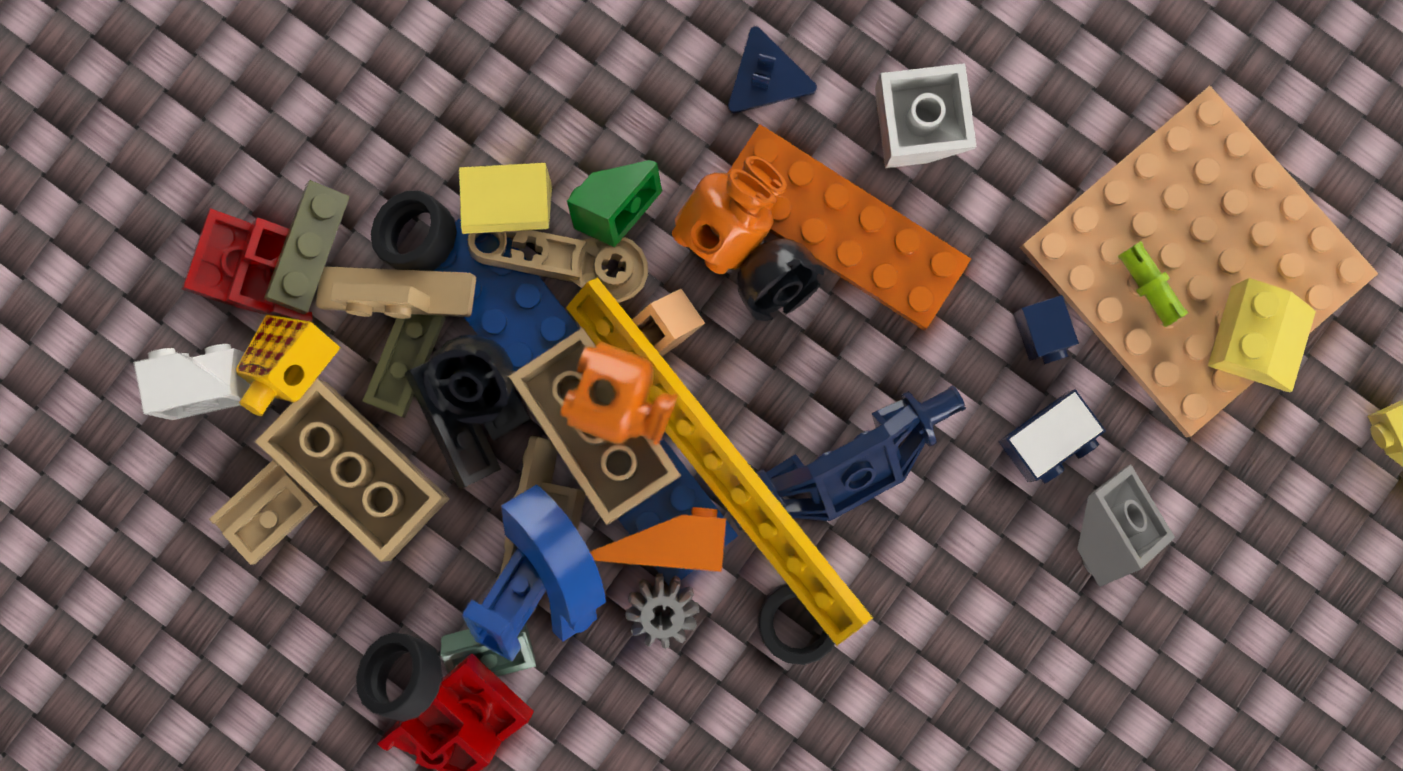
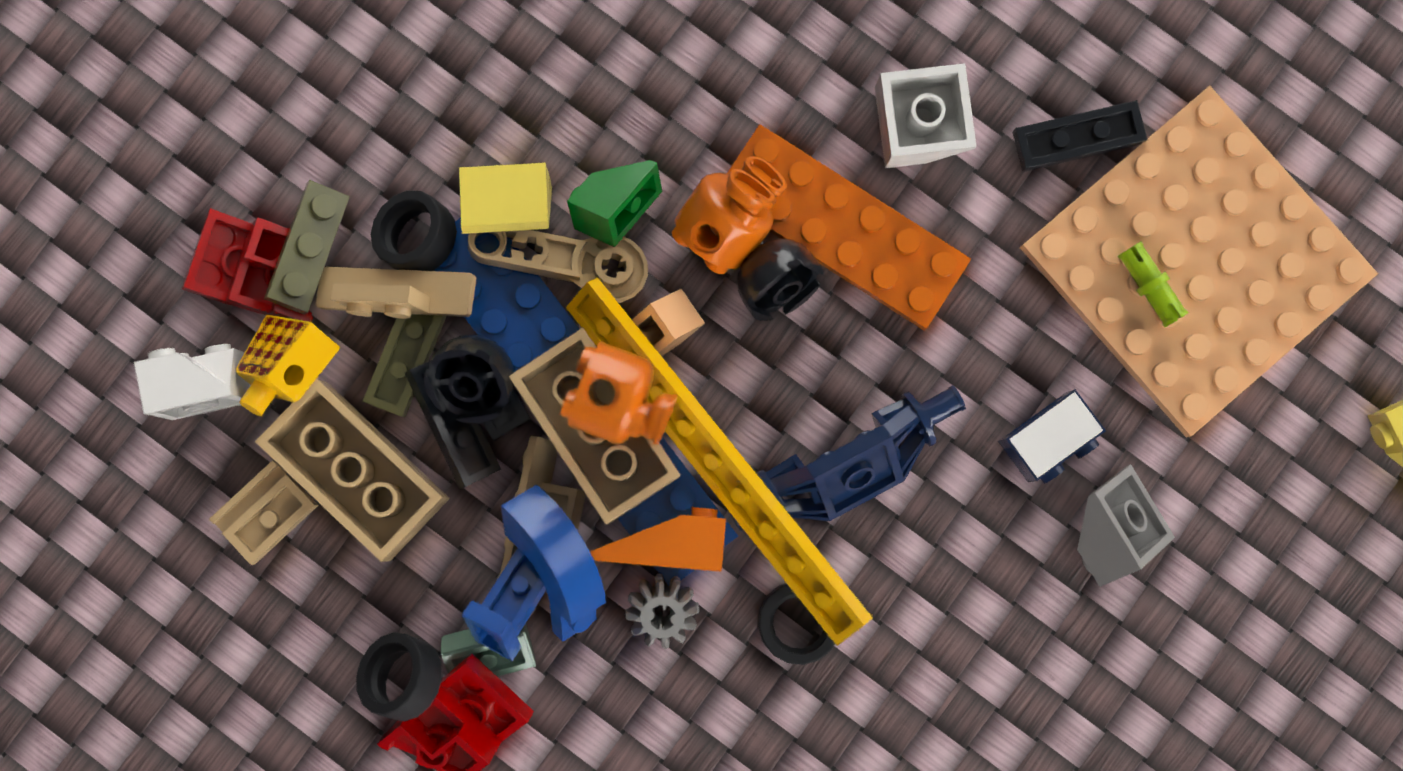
(767, 75): dark blue piece -> none
(1046, 330): dark blue brick -> none
(1079, 136): none -> black plate
(1262, 334): light yellow slope -> none

